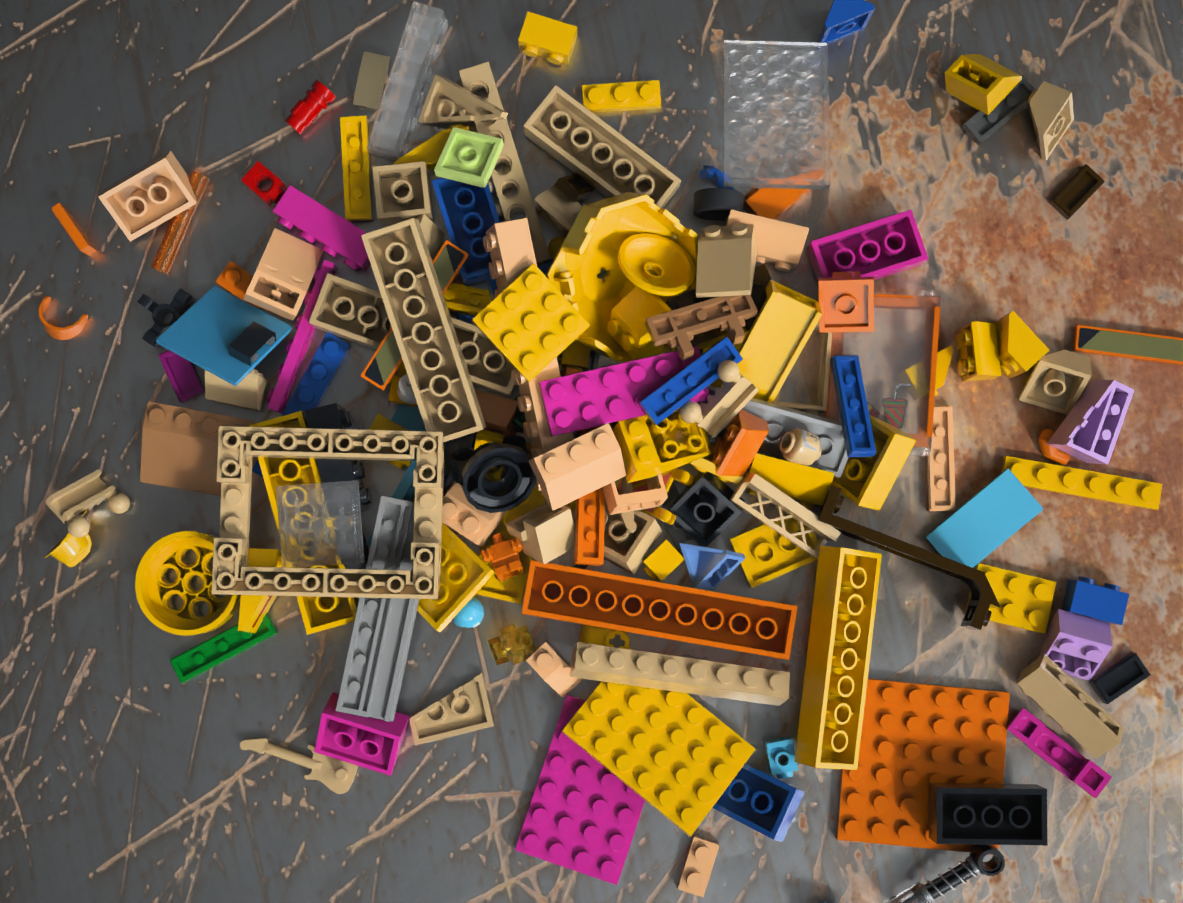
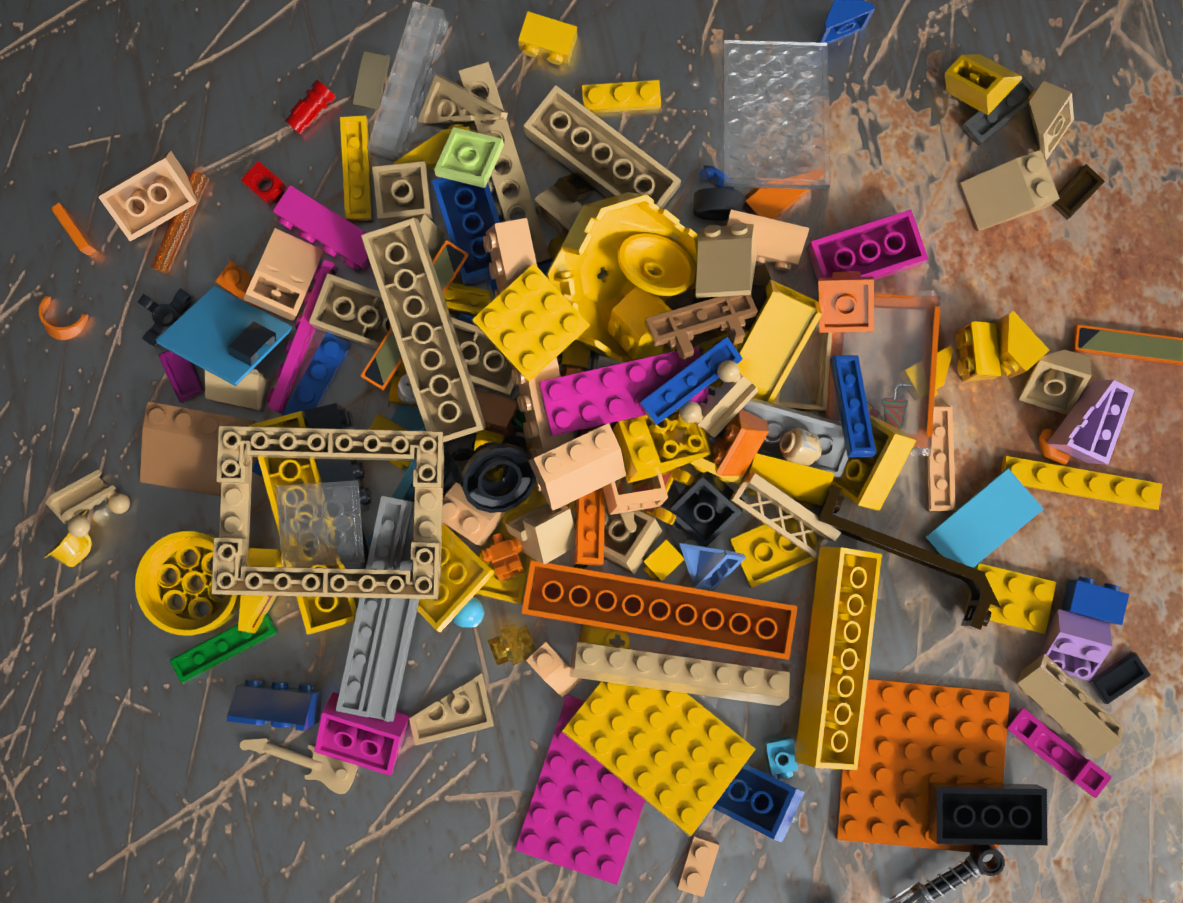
(275, 704): none -> blue wedge
(1009, 191): none -> tan slope

